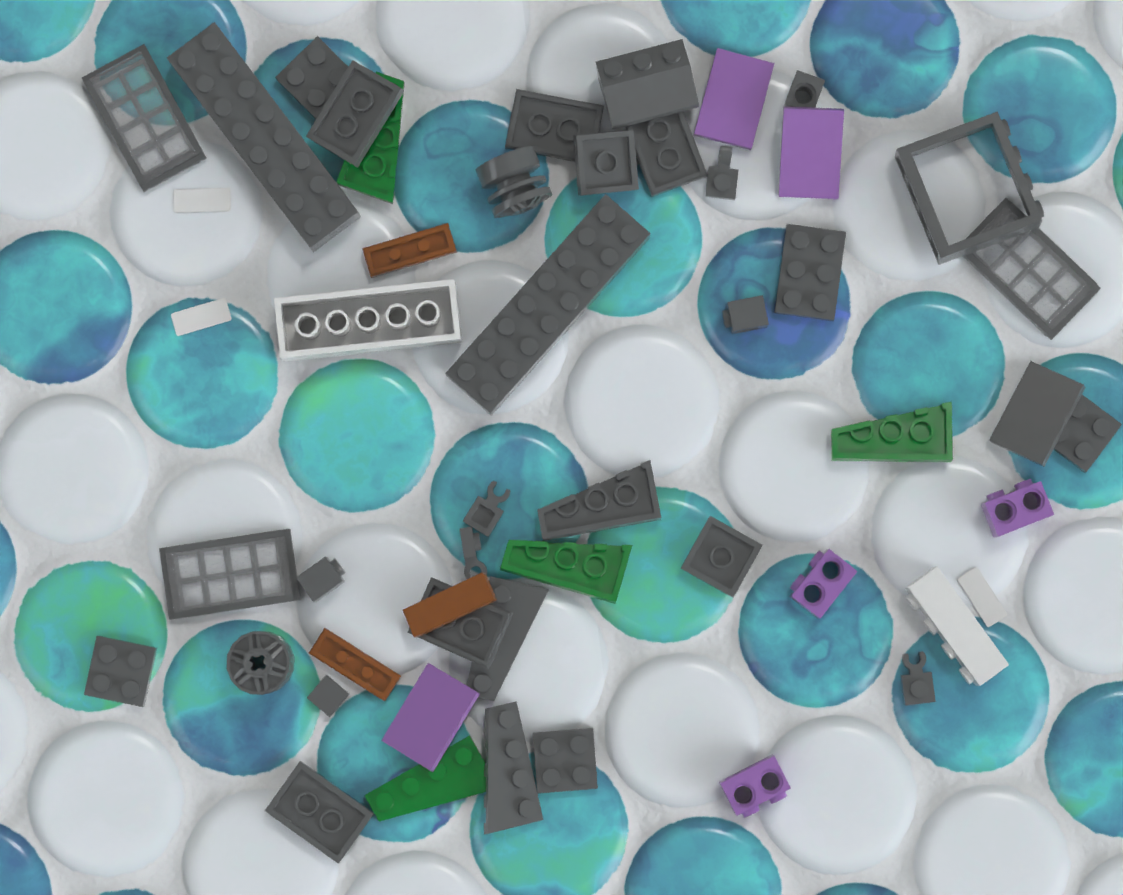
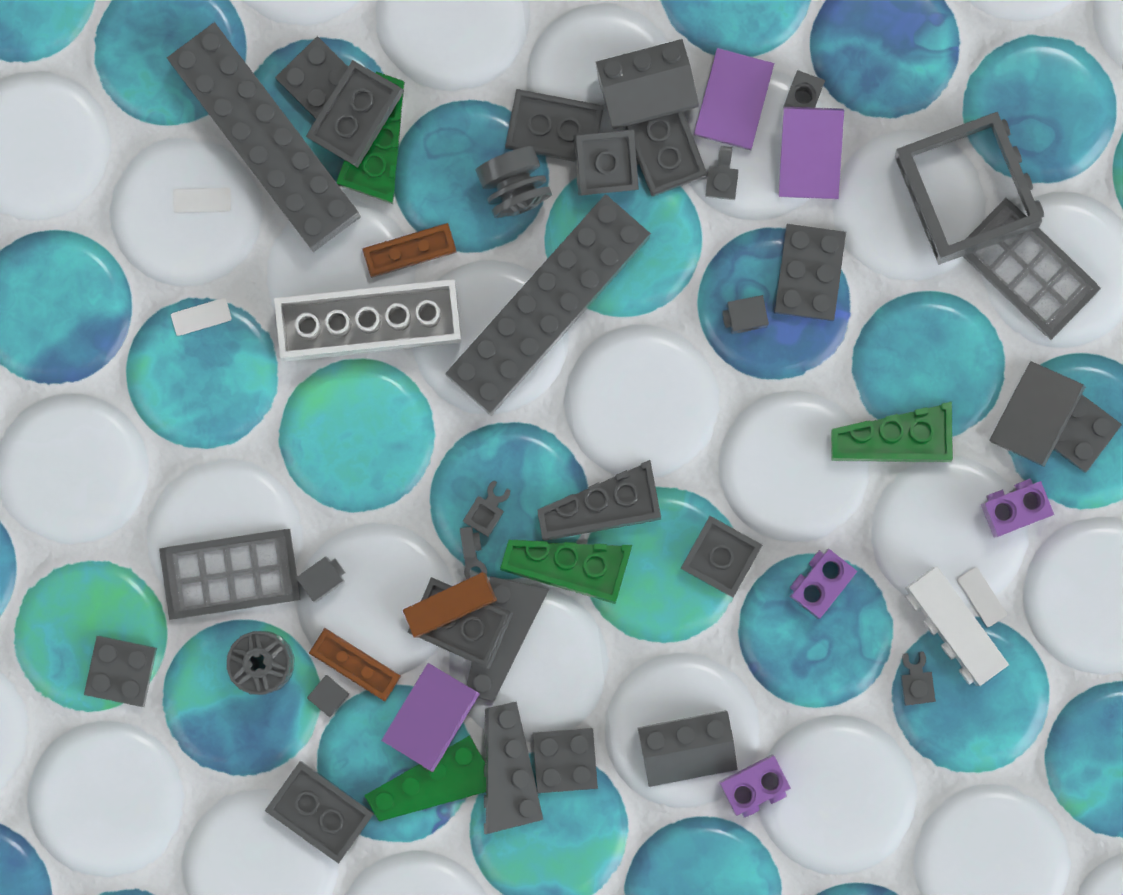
(143, 118): clear piece -> none
(687, 748): none -> dark grey slope

